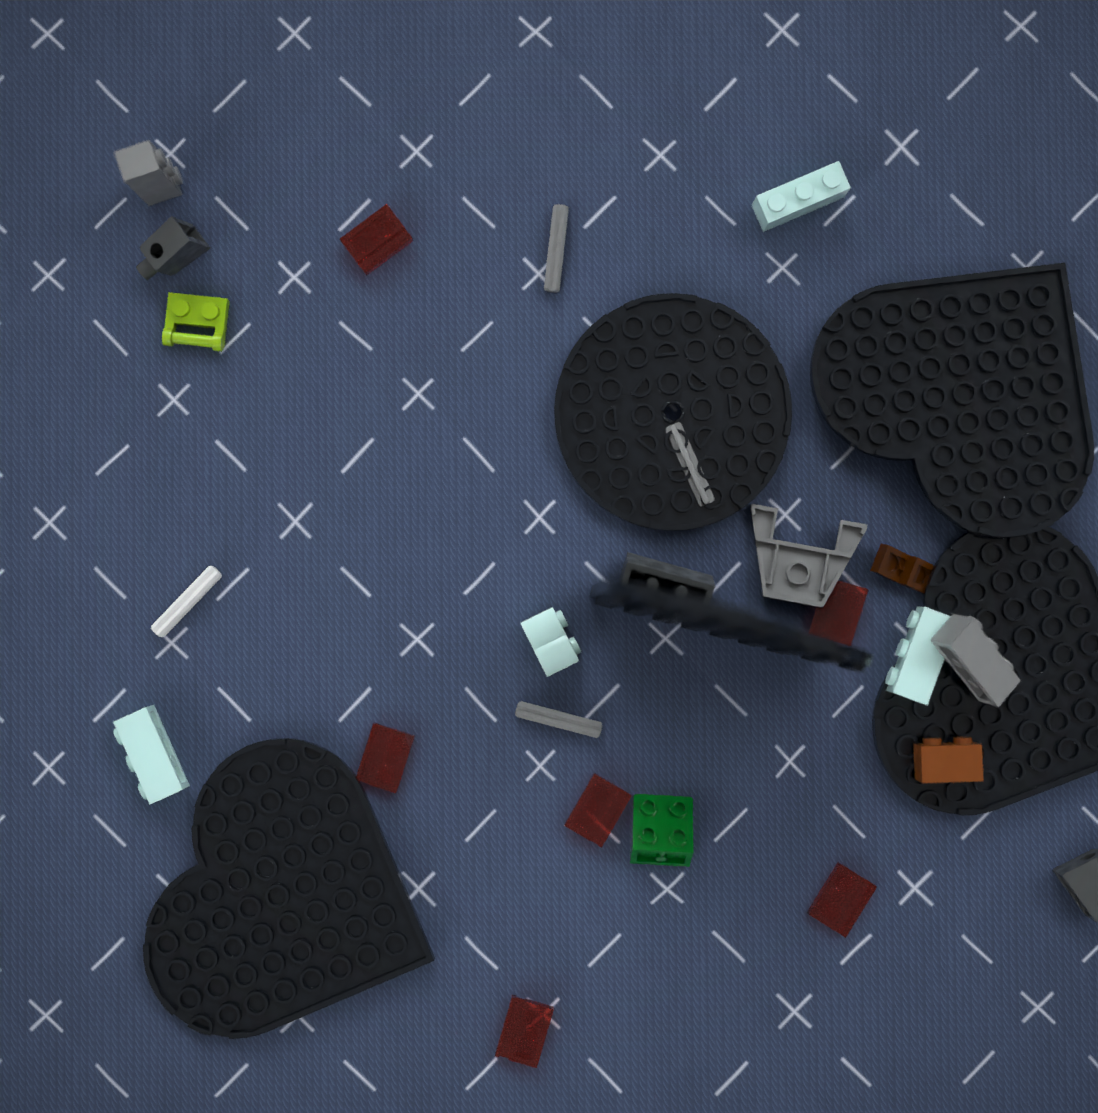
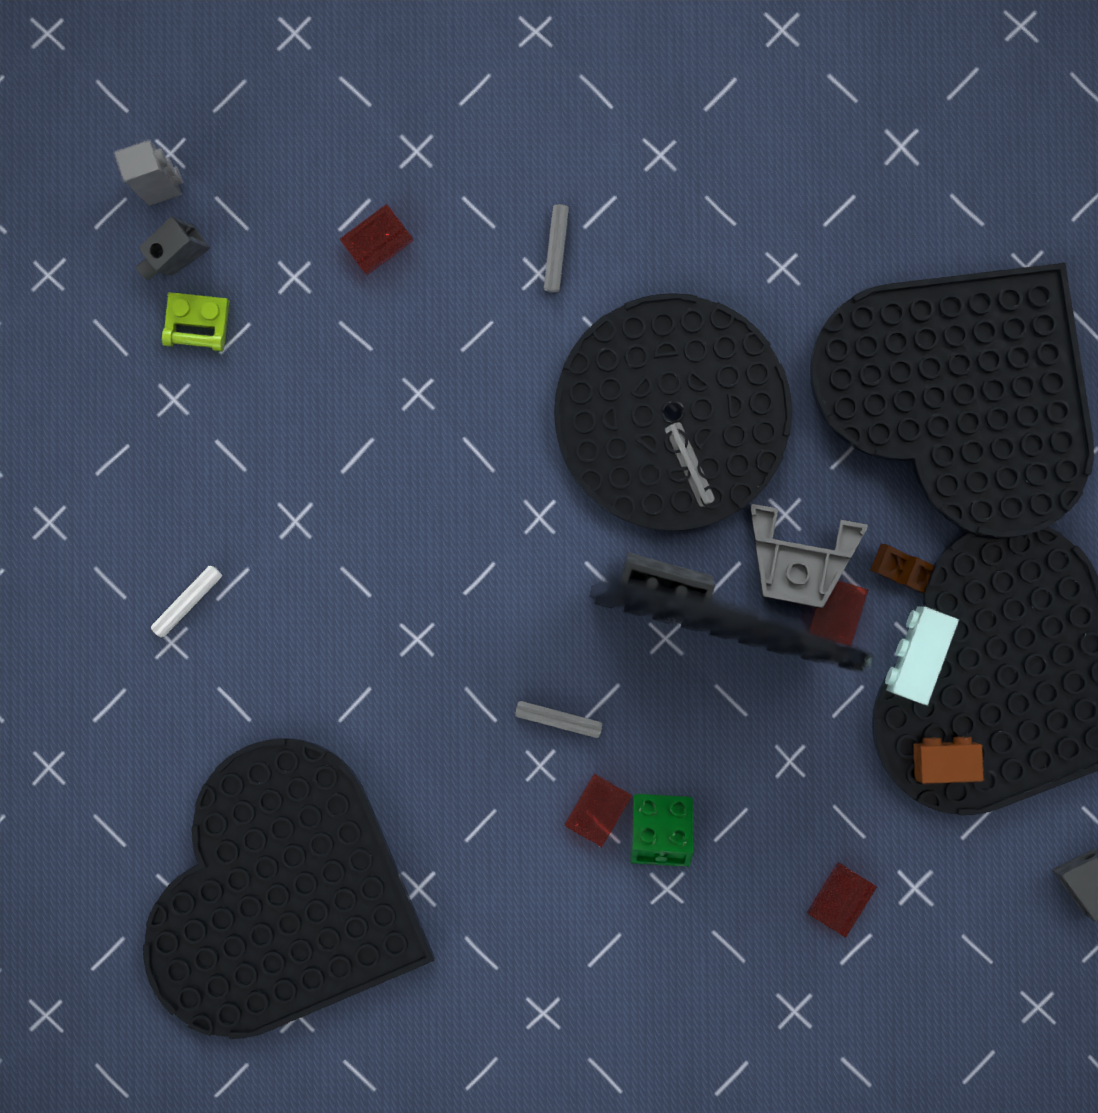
(150, 754): light aqua brick -> none
(385, 757): clear red plate -> none
(524, 1031): clear red plate -> none
(550, 641): light aqua brick -> none
(801, 196): light aqua brick -> none
(976, 659): light grey brick -> none

